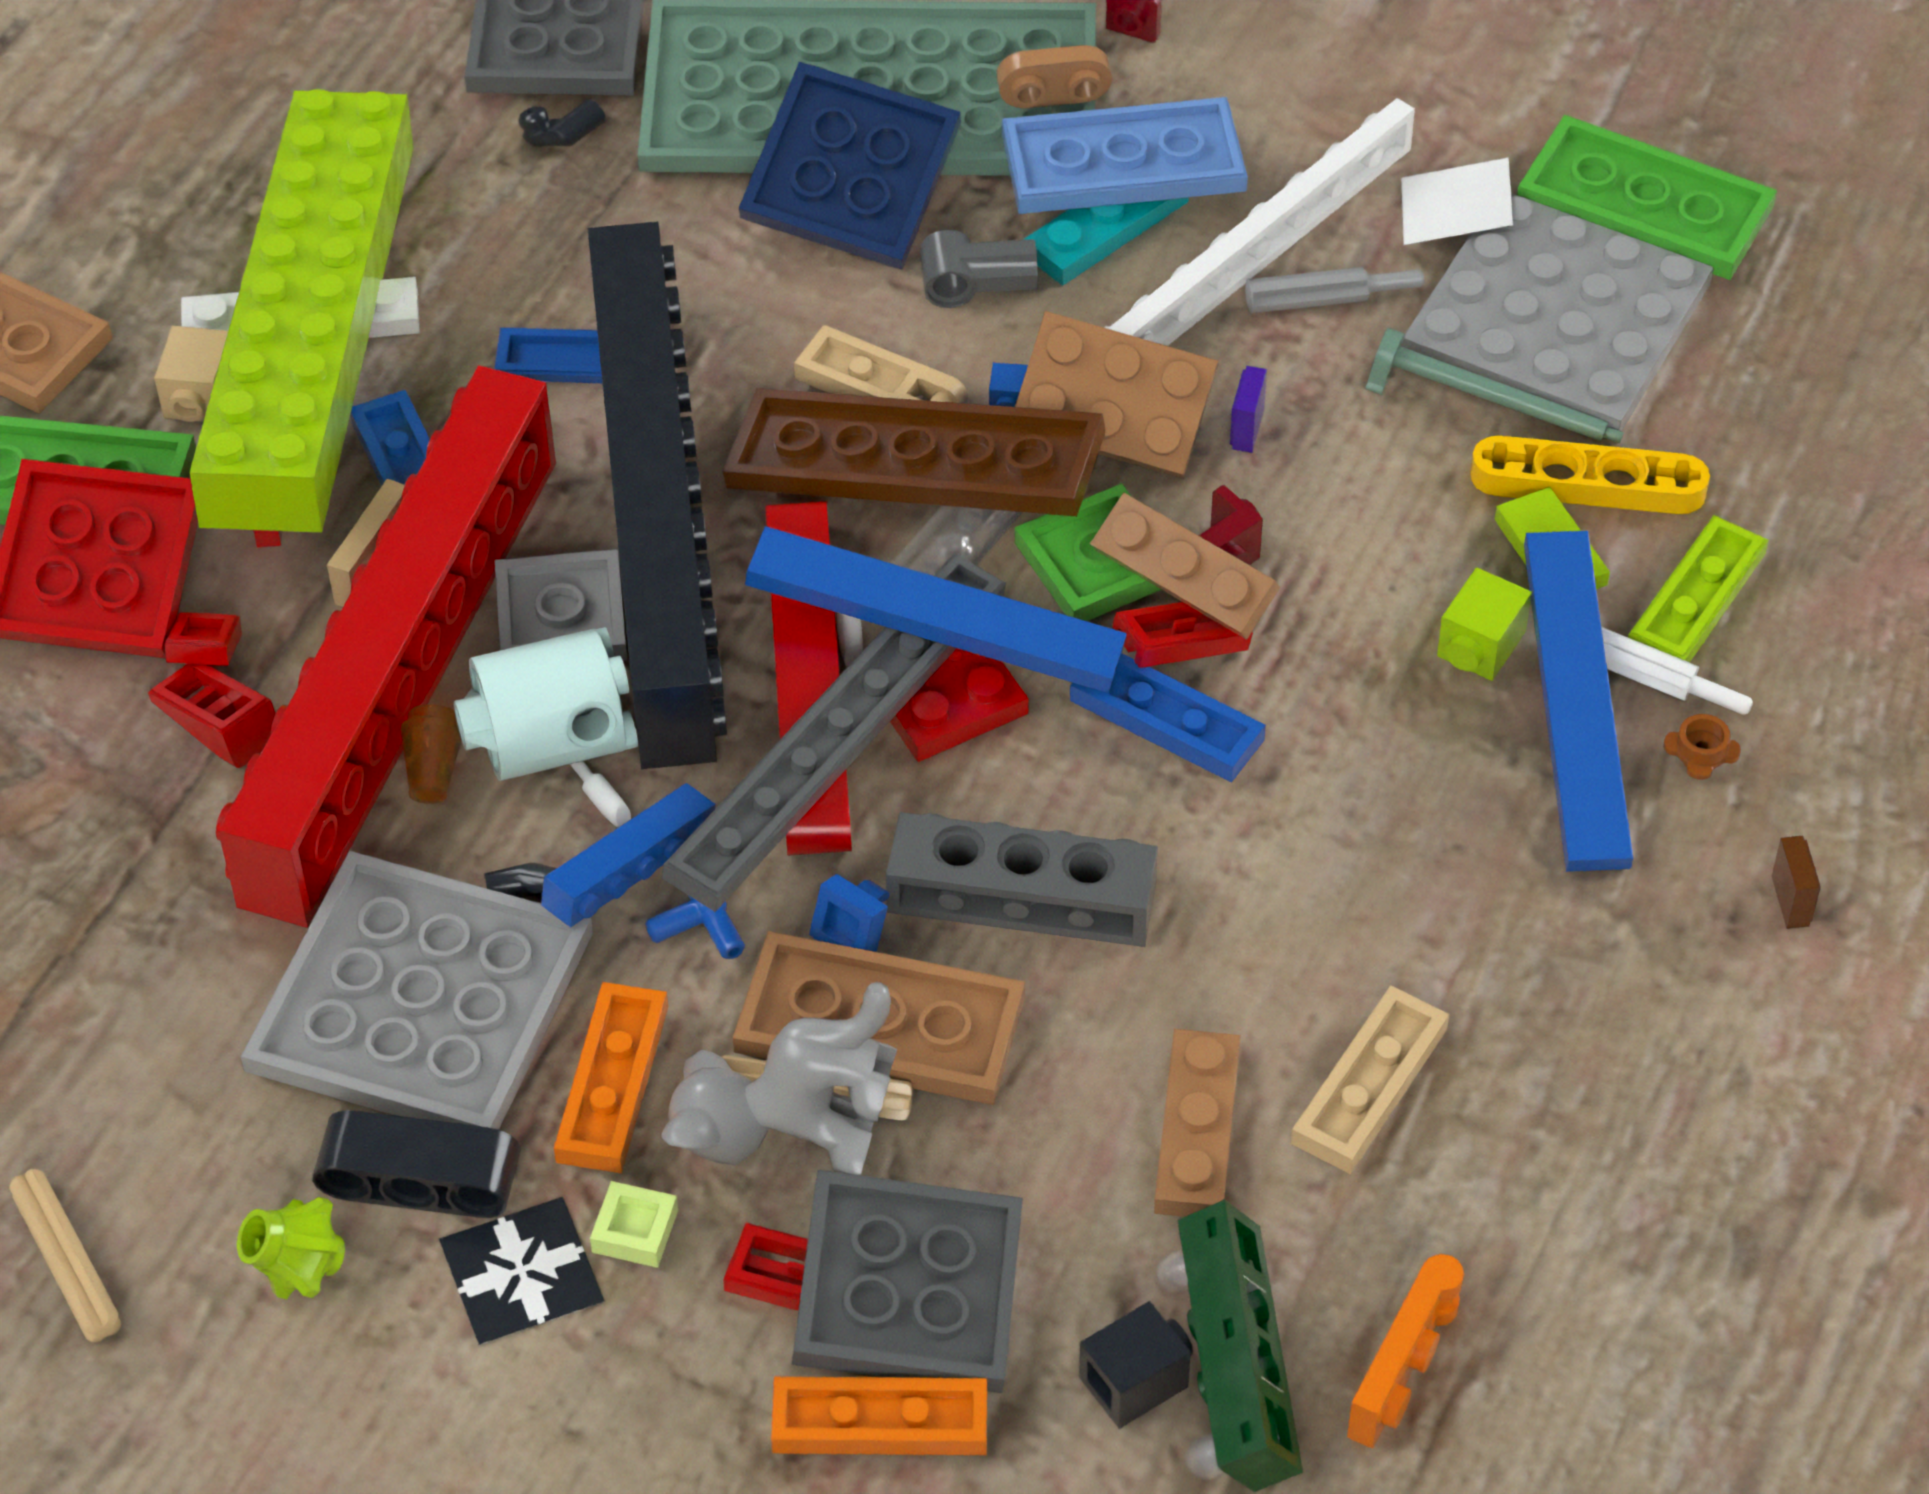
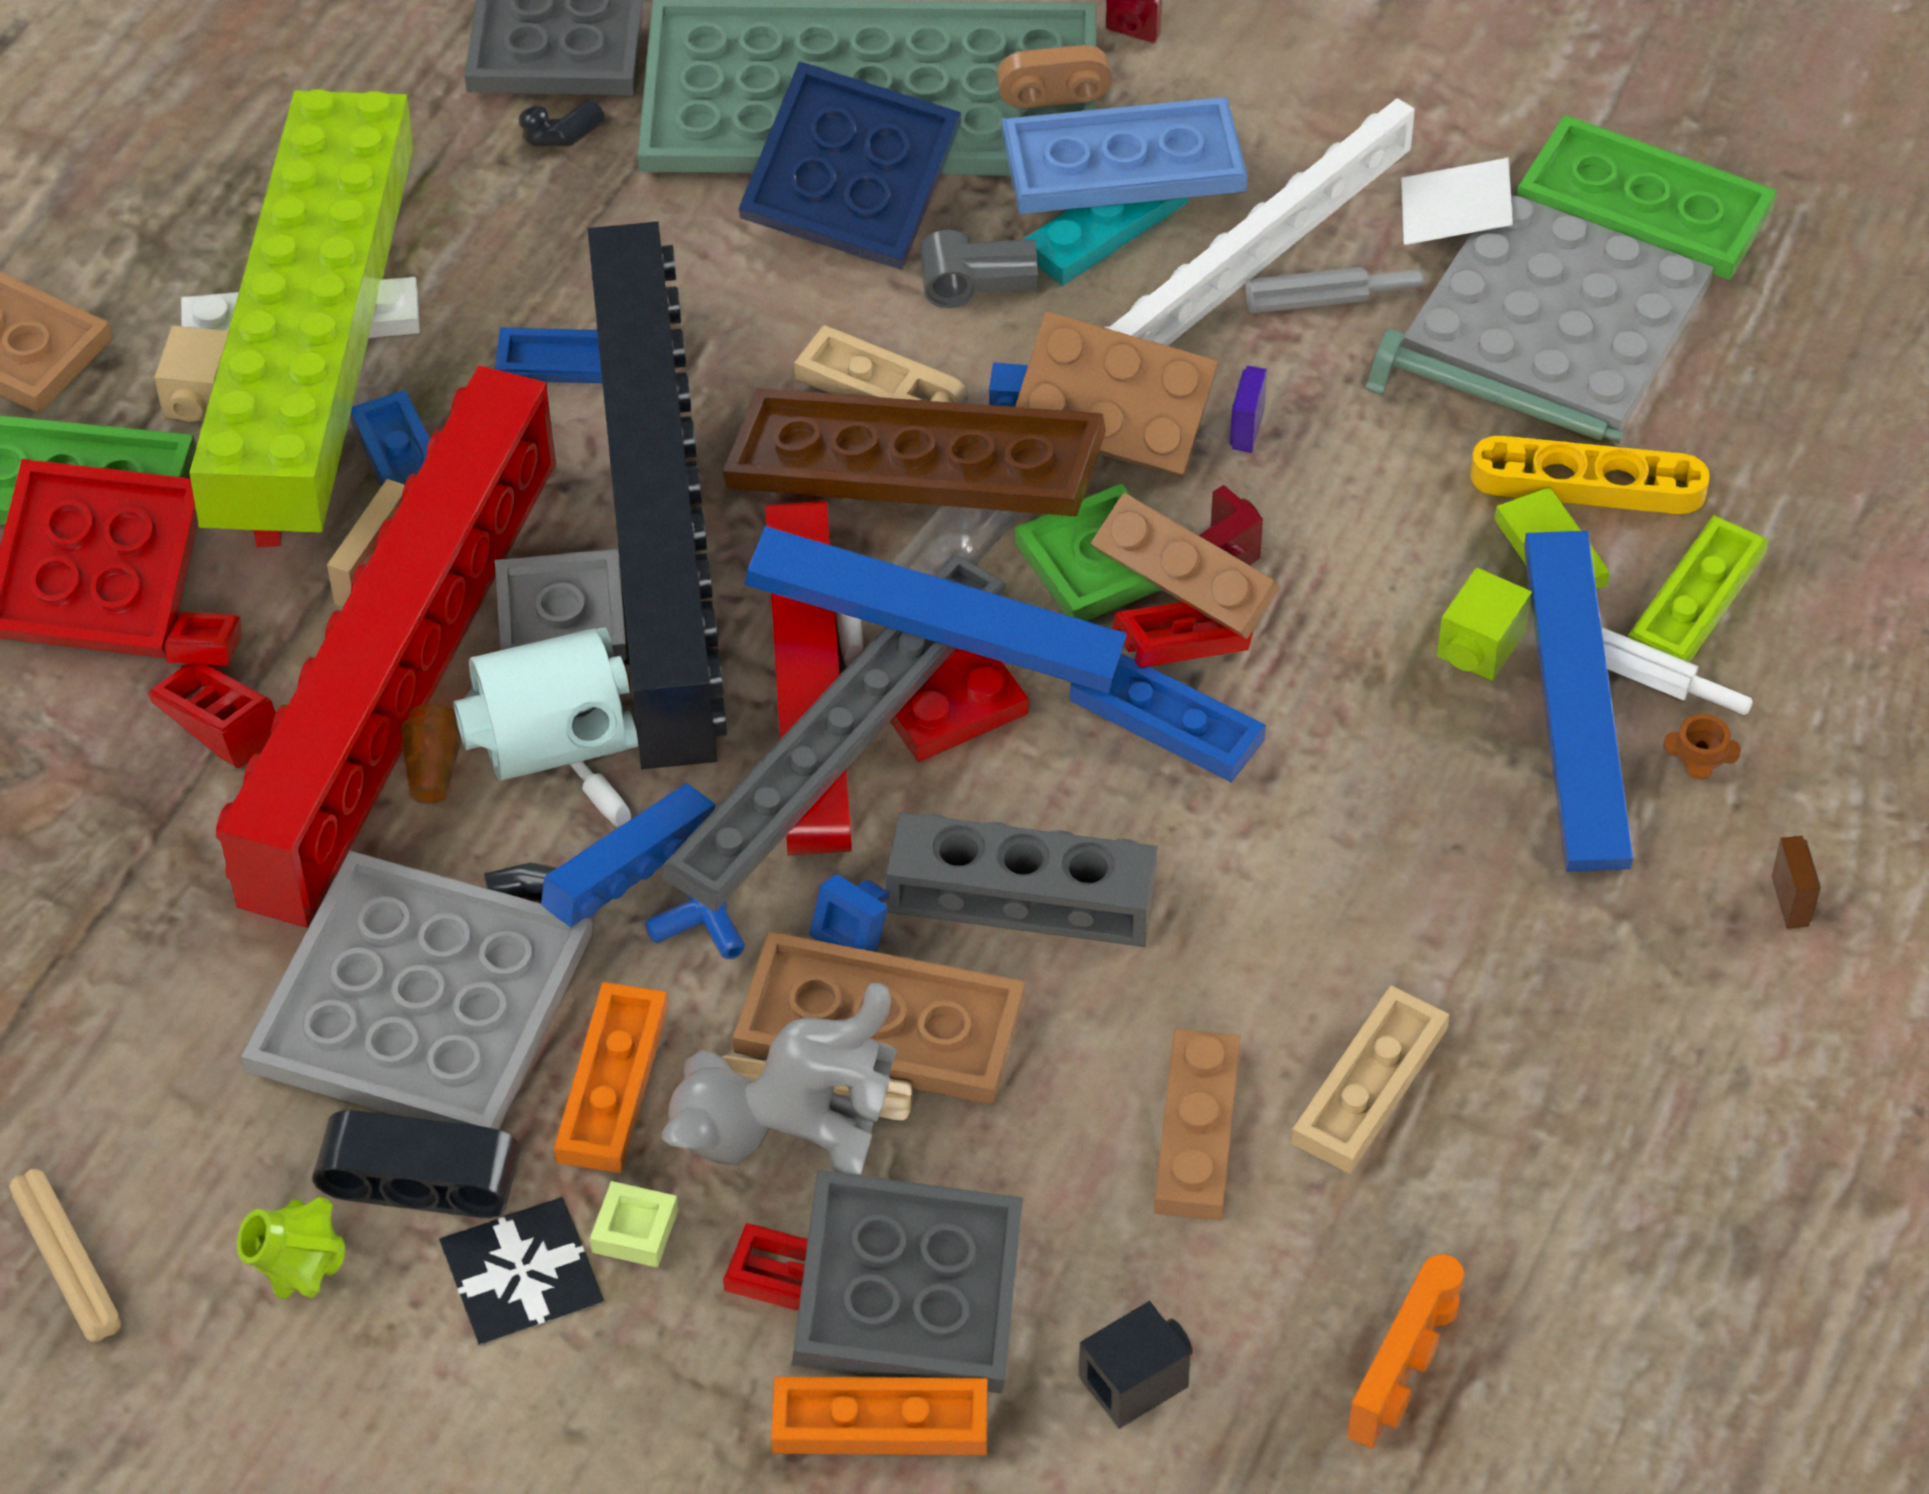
(1237, 1348): dark green piece -> none

